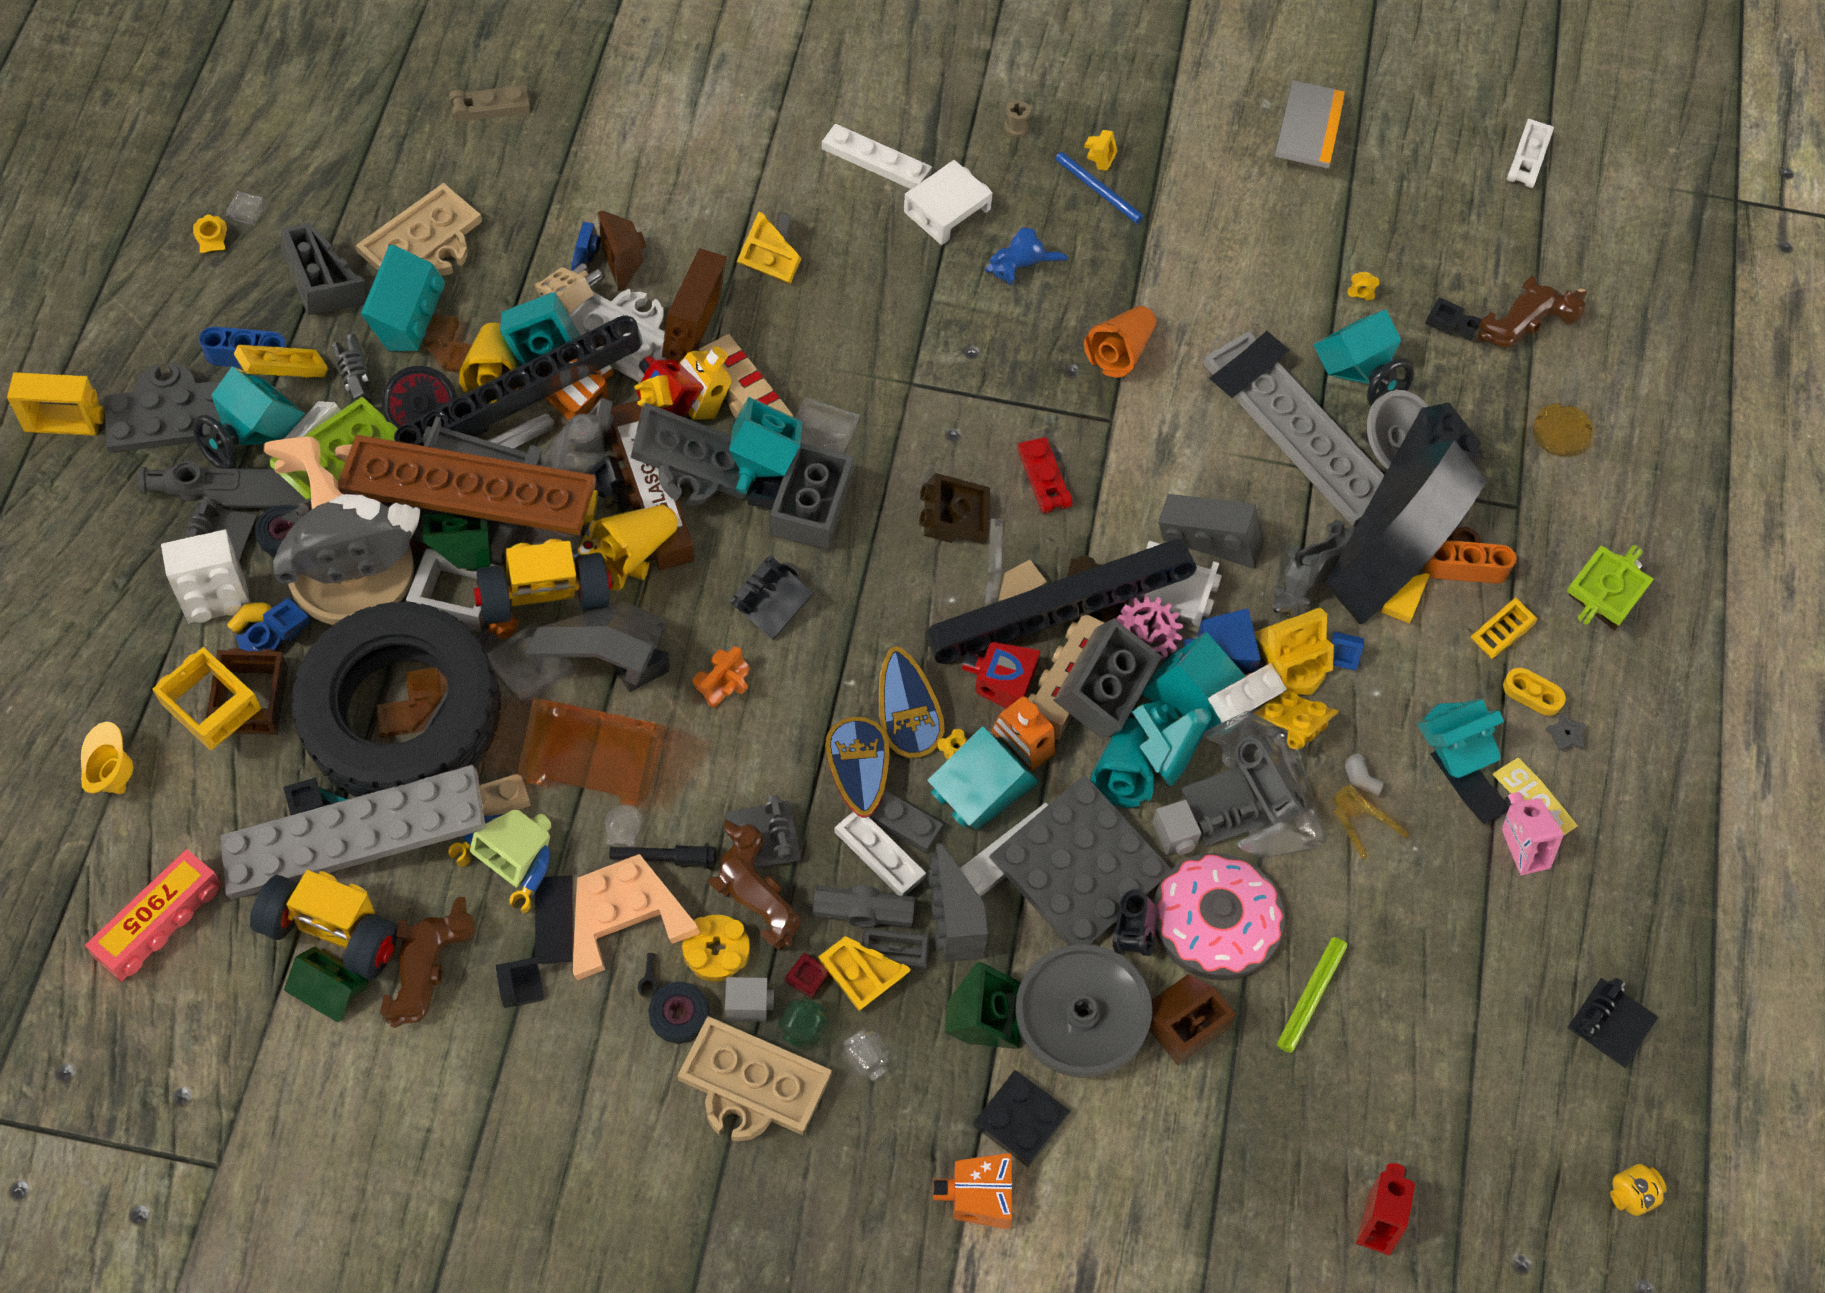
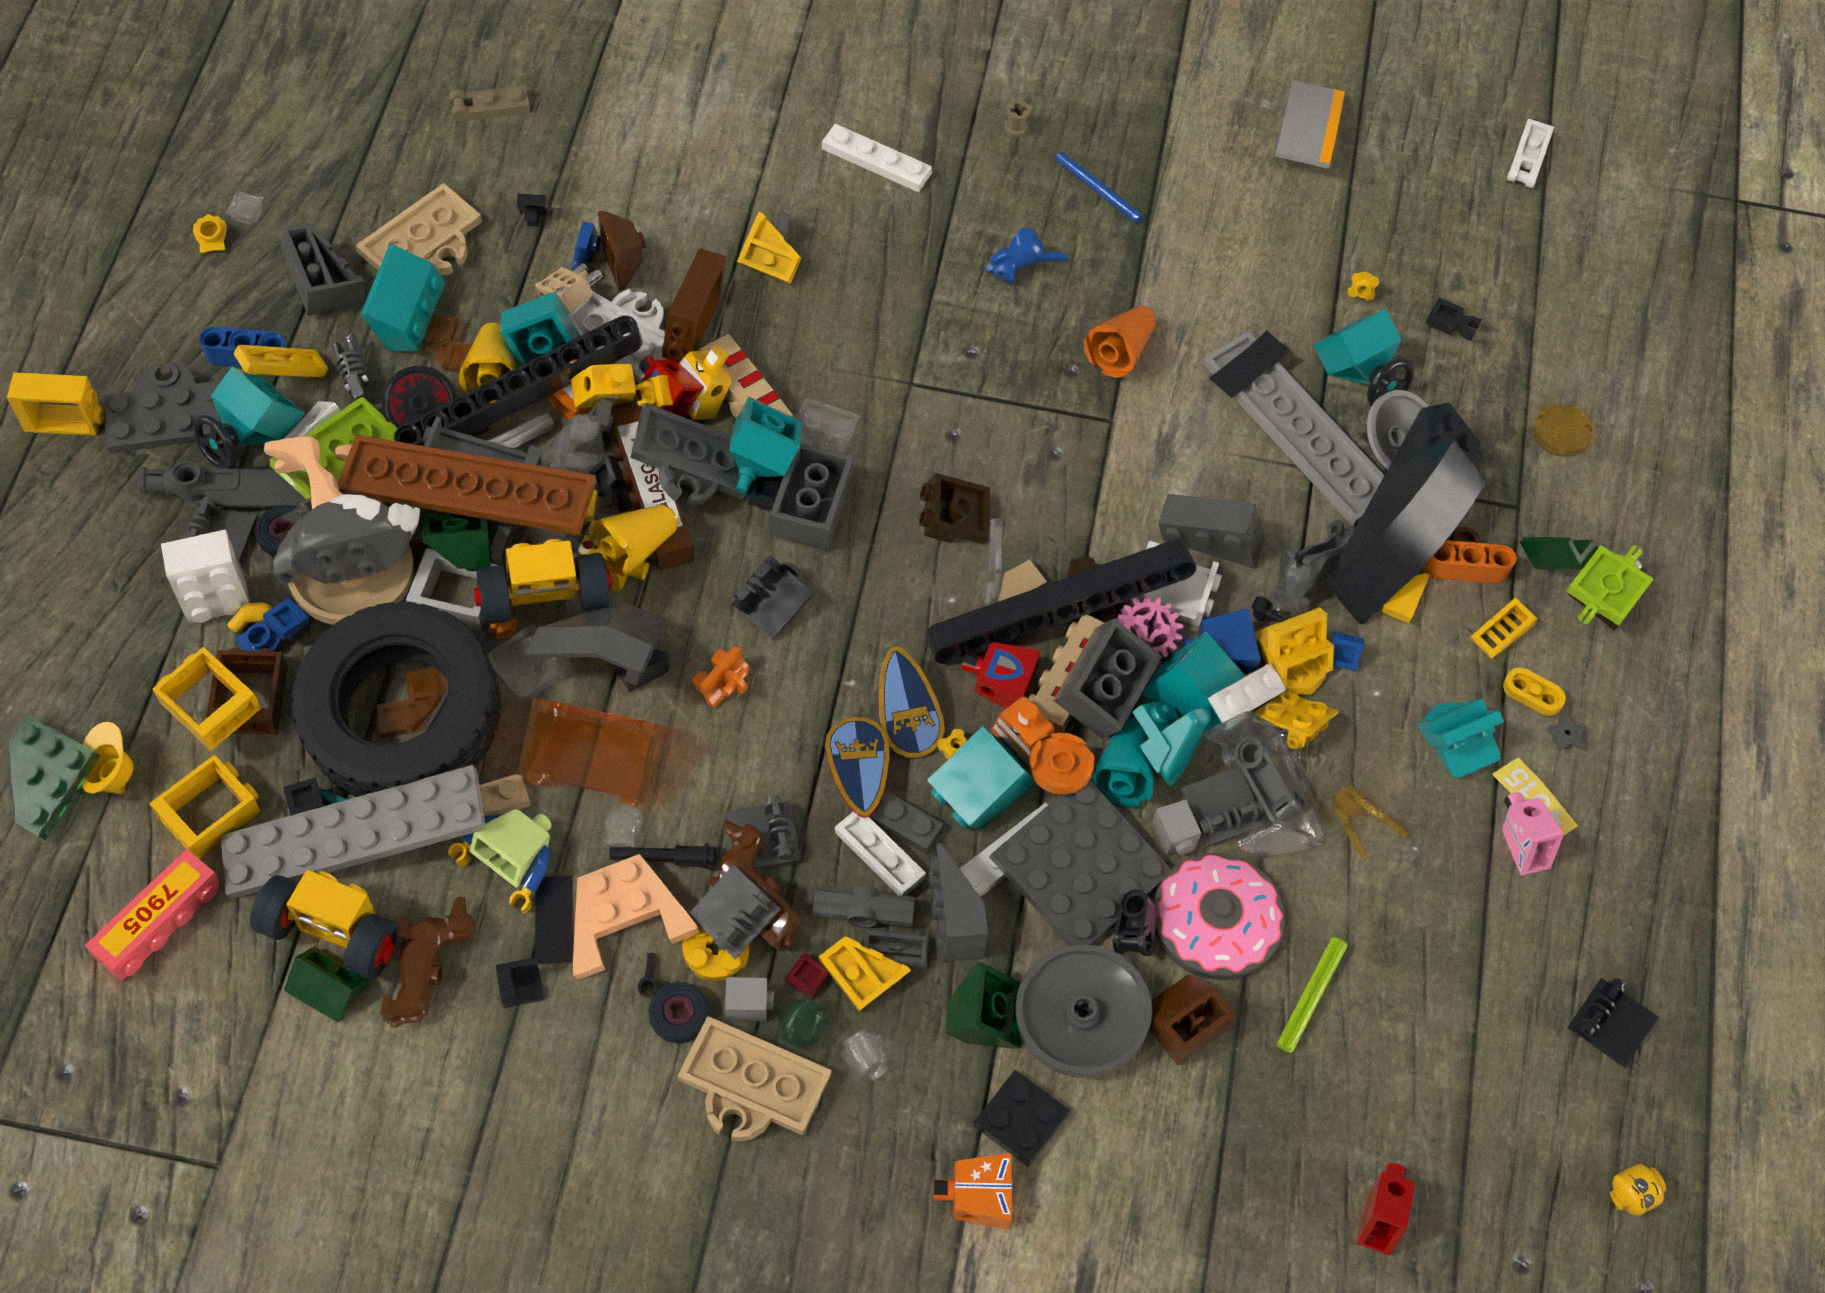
(45, 774): none -> clear green plate
(191, 786): none -> yellow window
(532, 207): none -> black tile
(607, 381): none -> yellow torso
(734, 911): none -> dark grey hinge
(946, 200): white panel -> none
(1044, 475): red plate -> none
(1061, 764): none -> orange tile
(1102, 149): yellow tile -> none
(1261, 610): none -> black hand
(1359, 776): light grey arm -> none
(1476, 793): black sticker -> none
(1528, 311): reddish brown animal -> none
(1558, 552): none -> dark green panel

